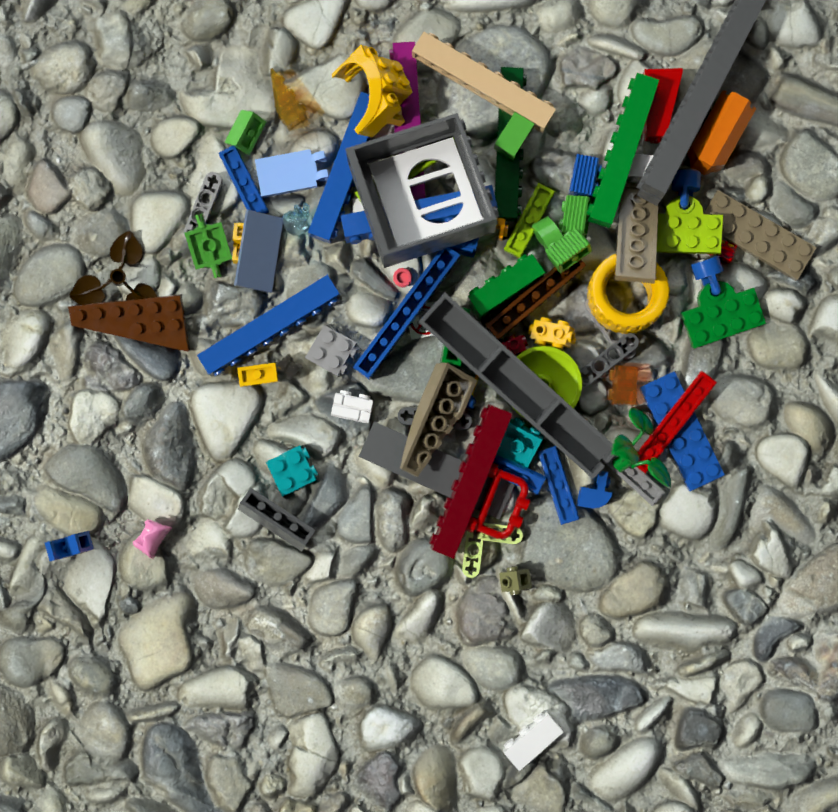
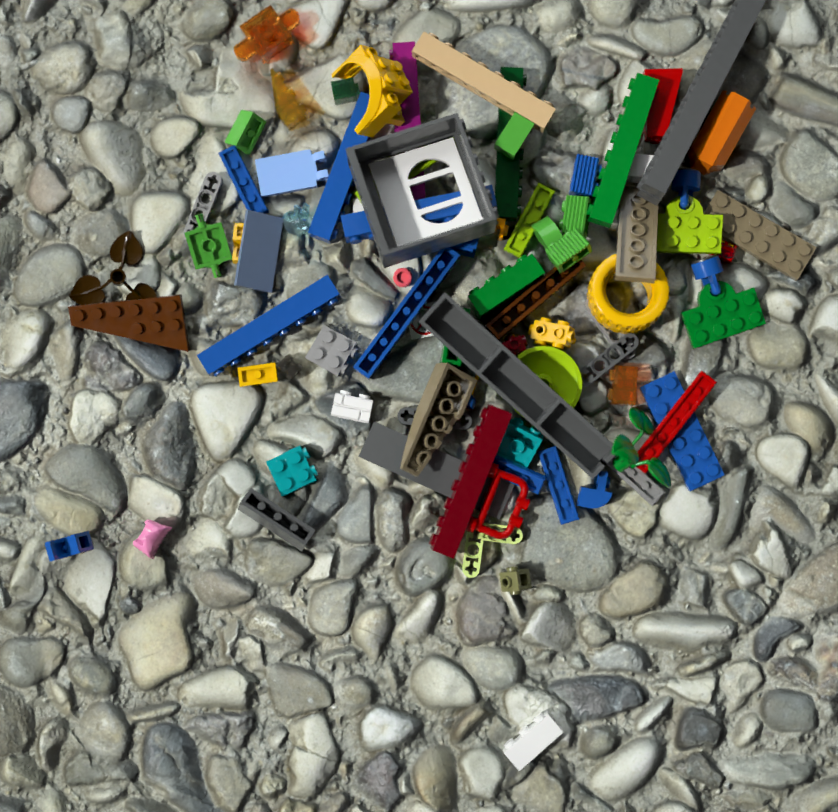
(261, 29): none -> clear orange brick
(345, 91): none -> clear green brick

